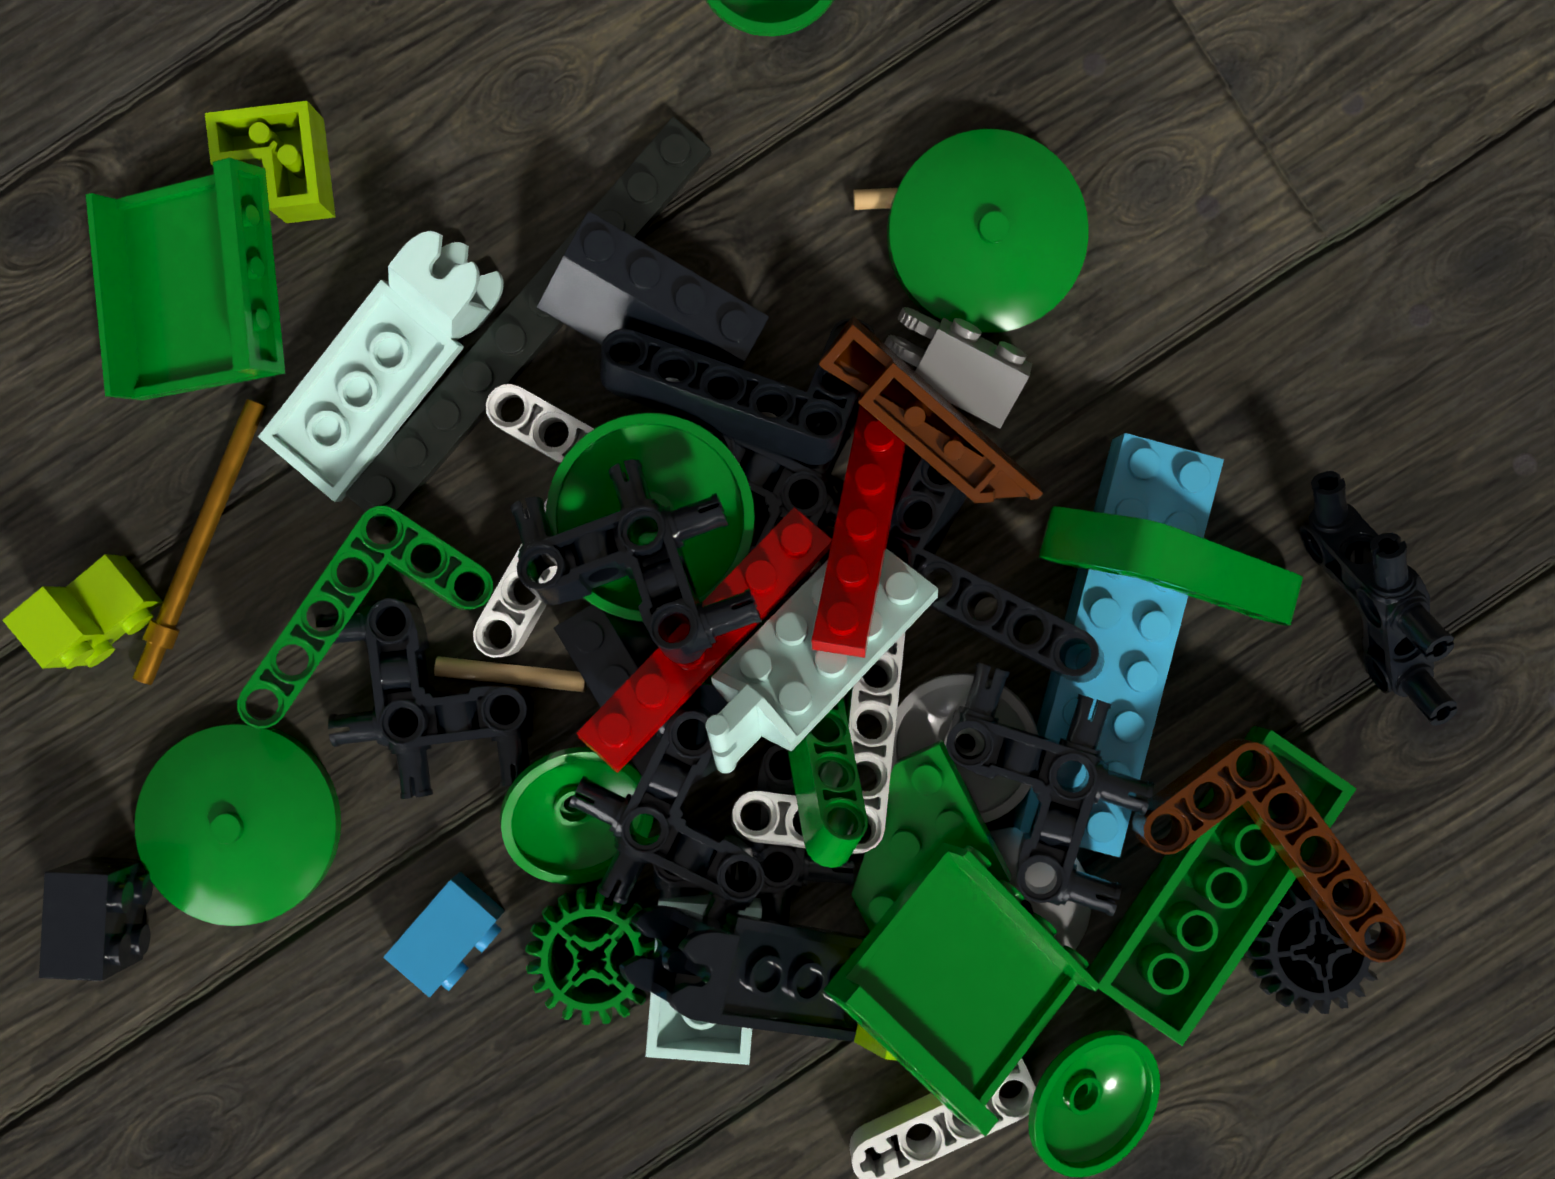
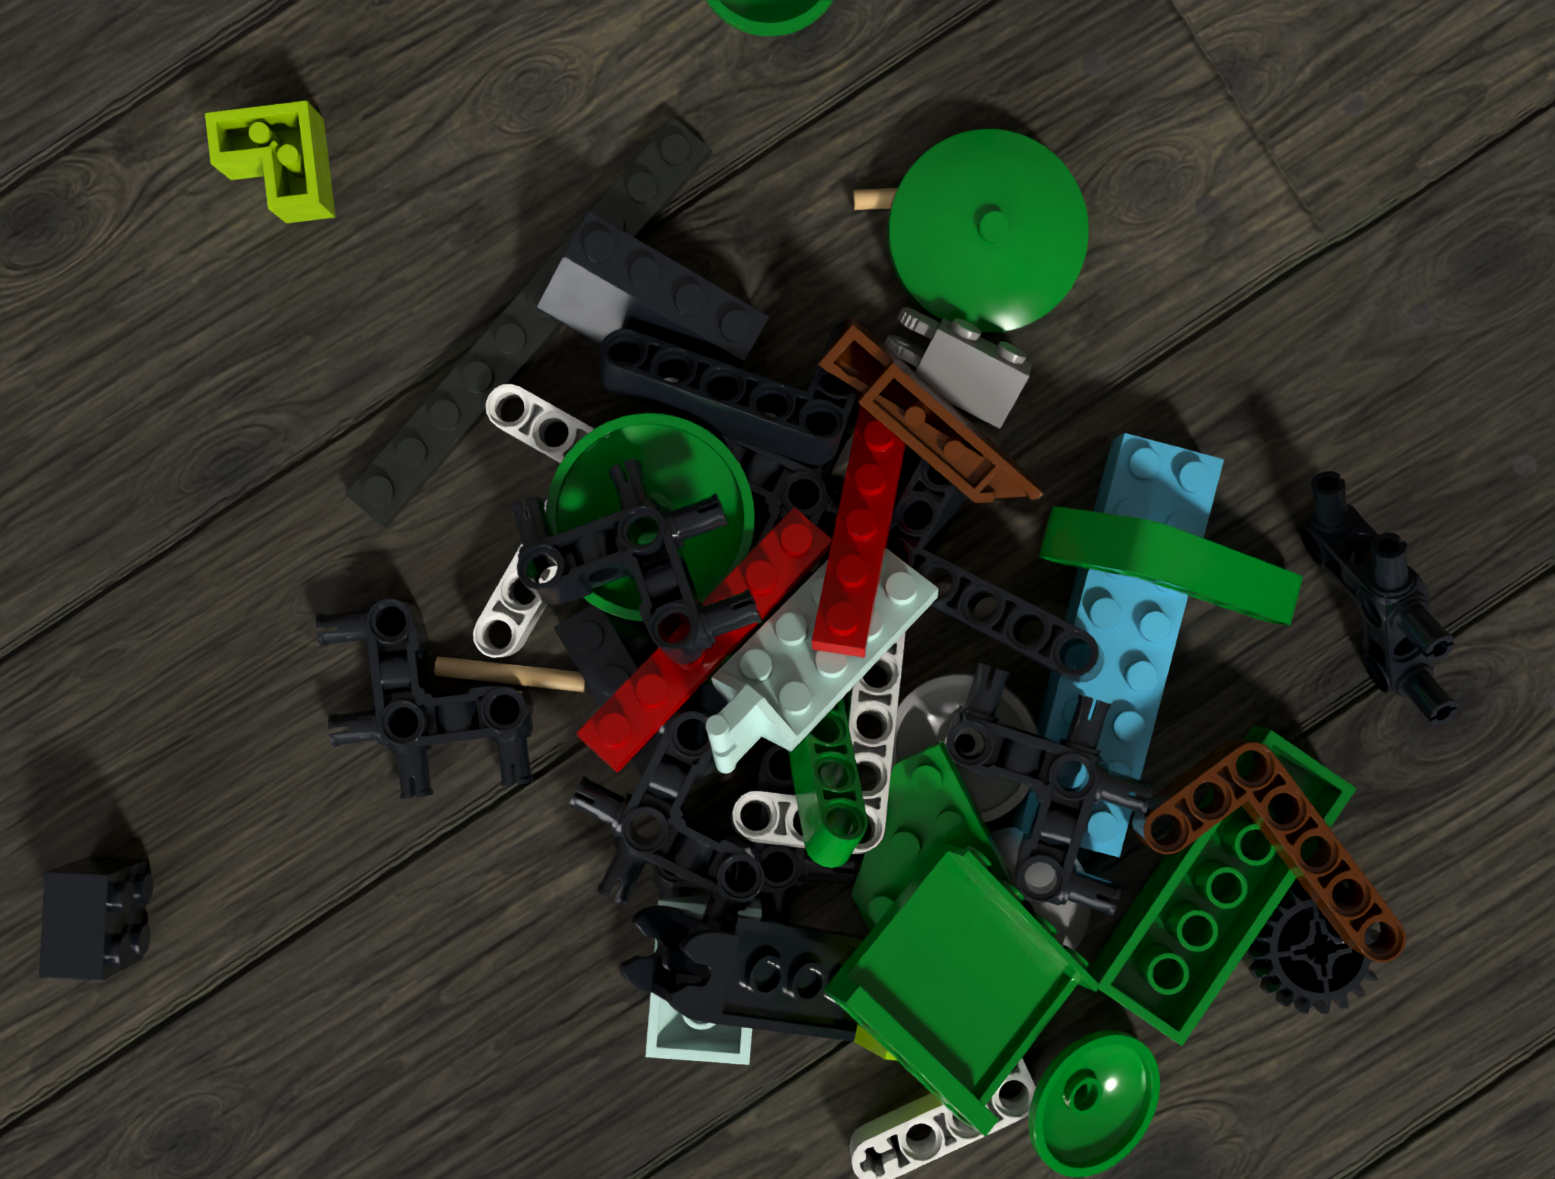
(86, 617): lime brick -> none
(162, 632): pearl gold bar -> none
(186, 284): green panel -> none
(237, 824): green dish -> none
(346, 601): green beam -> none
(382, 363): light aqua hinge -> none
(444, 934): dark azure brick -> none
(550, 836): green dish -> none
(566, 987): green gear -> none

